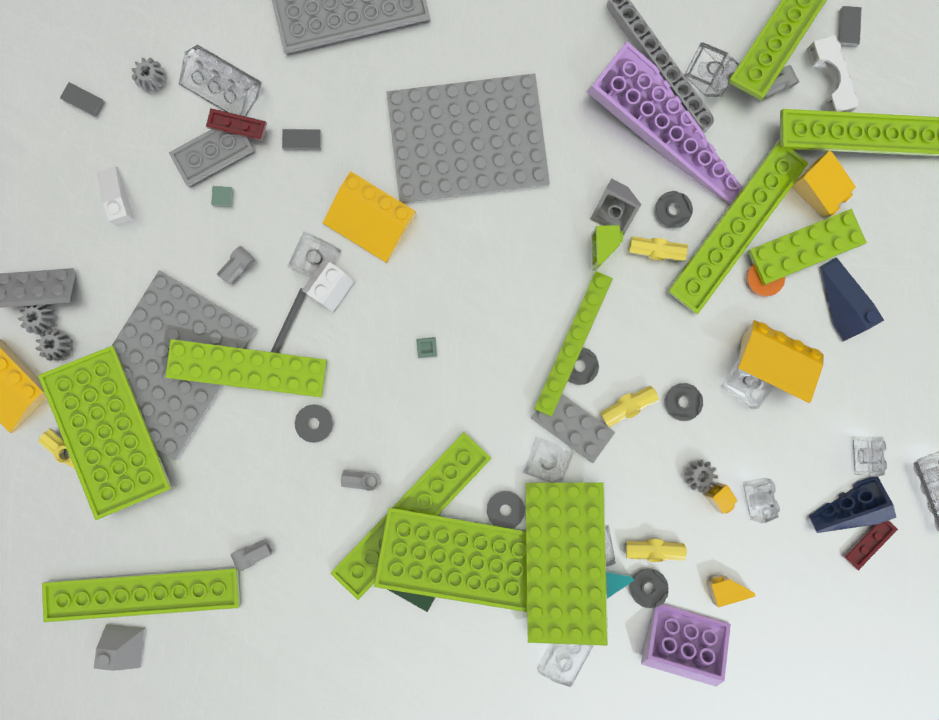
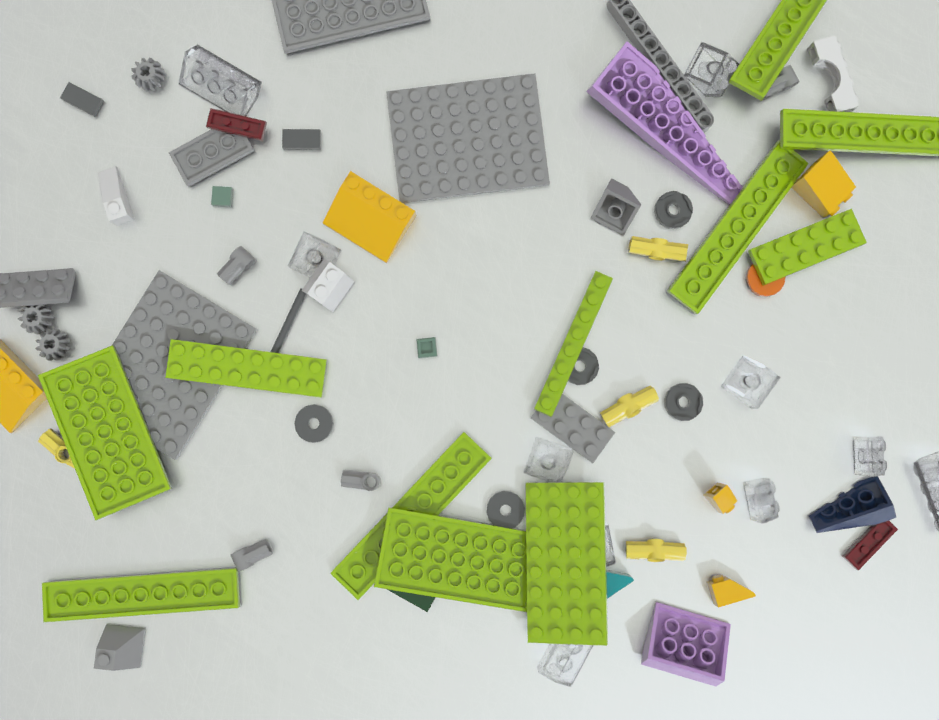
(604, 242): lime slope -> none
(660, 588): dark grey tile -> none
(706, 480): light grey gear -> none
(780, 360): yellow slope -> none
(849, 304): dark blue wedge -> none
(850, 25): dark grey tile -> none

